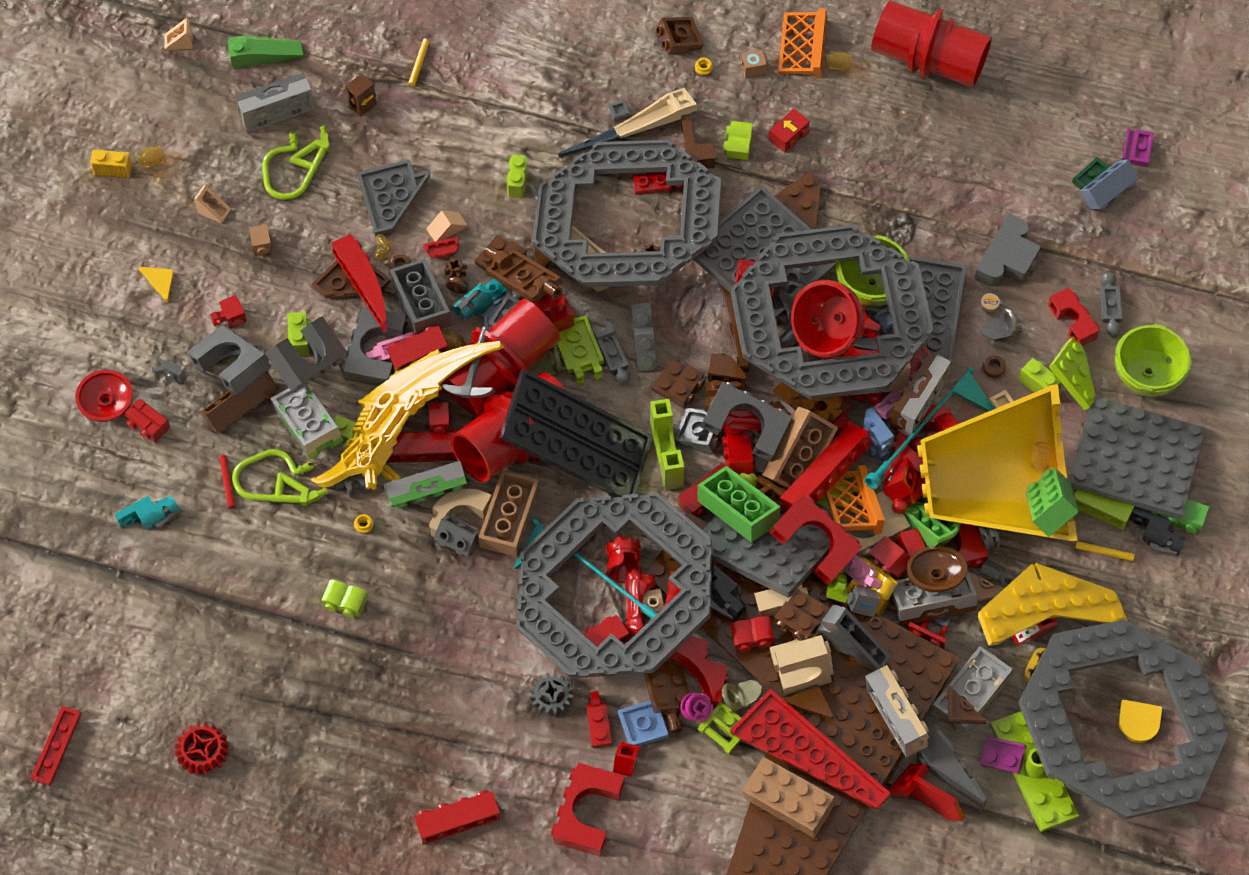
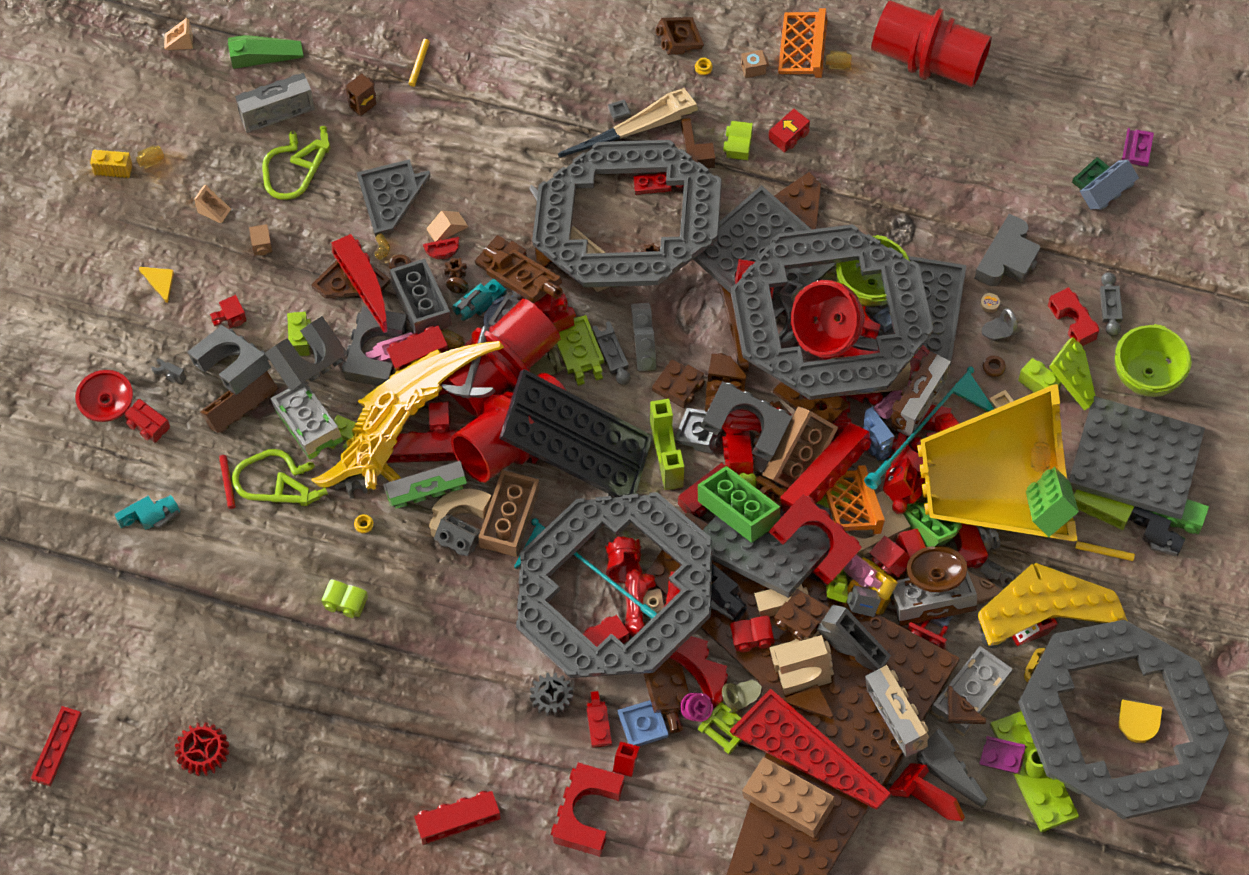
(517, 176): lime brick -> none

